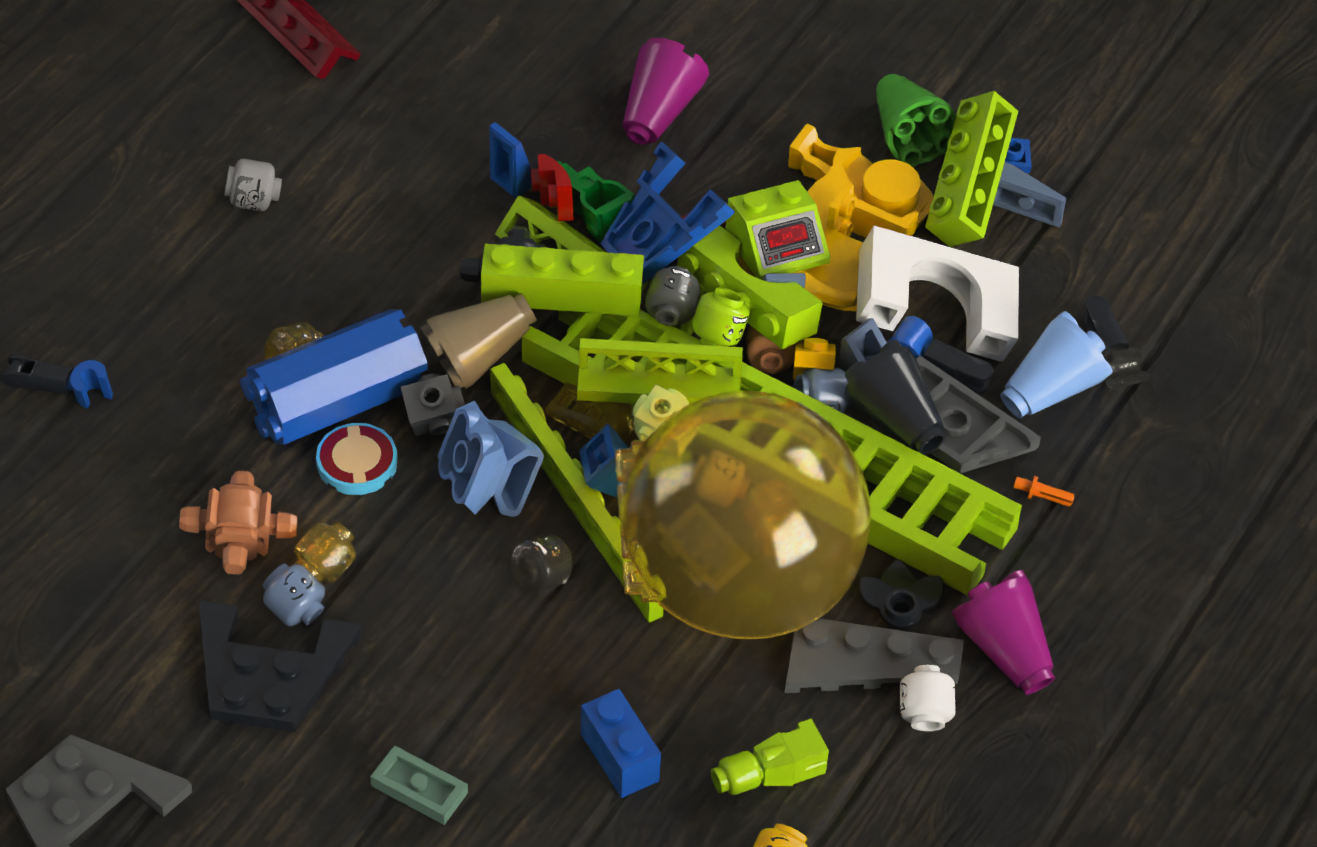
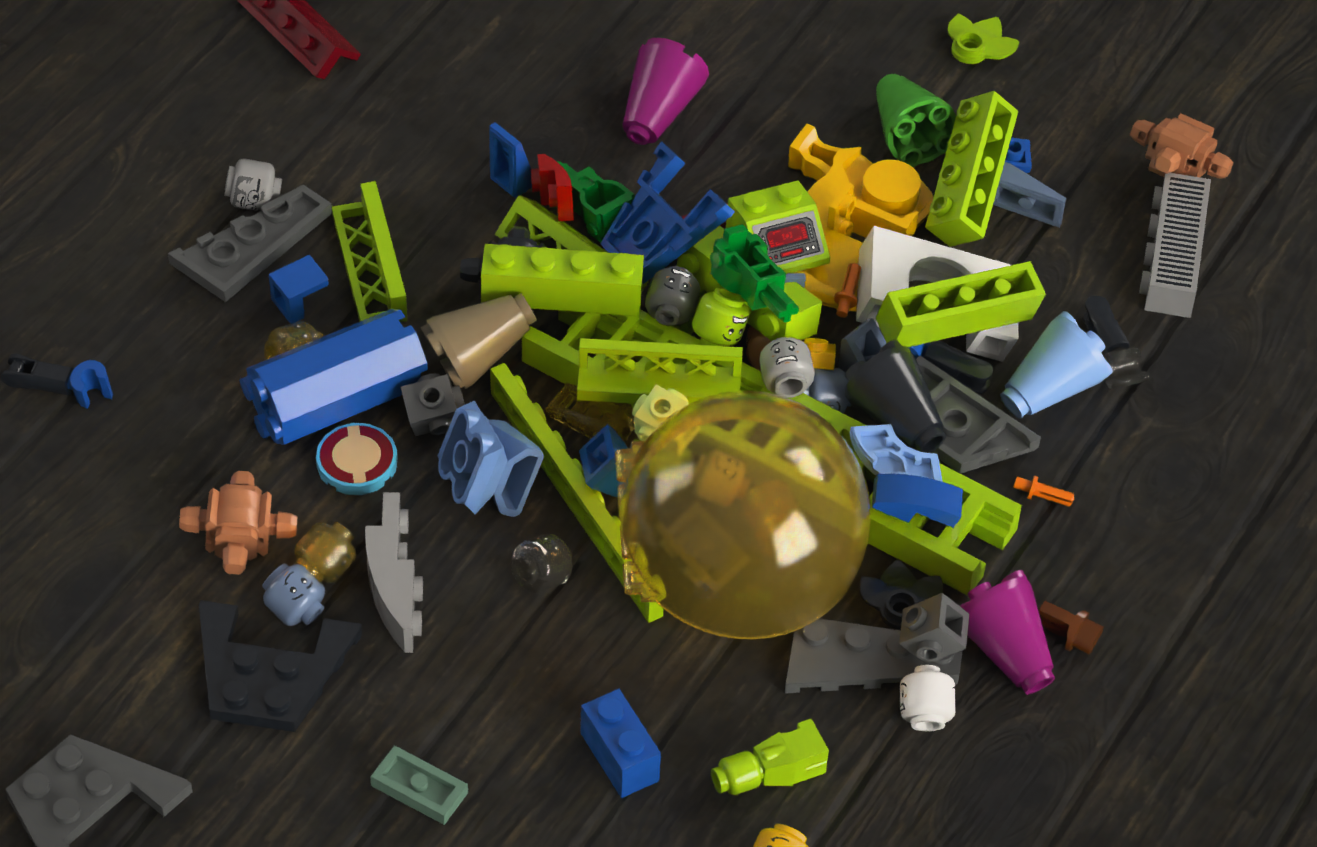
(252, 243): none -> dark grey wing
(293, 283): none -> blue panel
(382, 252): none -> lime fence
(393, 575): none -> light grey slope
(745, 269): none -> green piece
(786, 367): none -> light grey head
(846, 297): none -> orange piece
(886, 454): none -> light blue tile
(909, 494): none -> blue slope
(934, 628): none -> dark grey brick
(961, 305): none -> lime brick
(979, 40): none -> lime plate
(1077, 628): none -> reddish brown piece
(1176, 246): none -> light grey brick
(1181, 147): none -> nougat piece

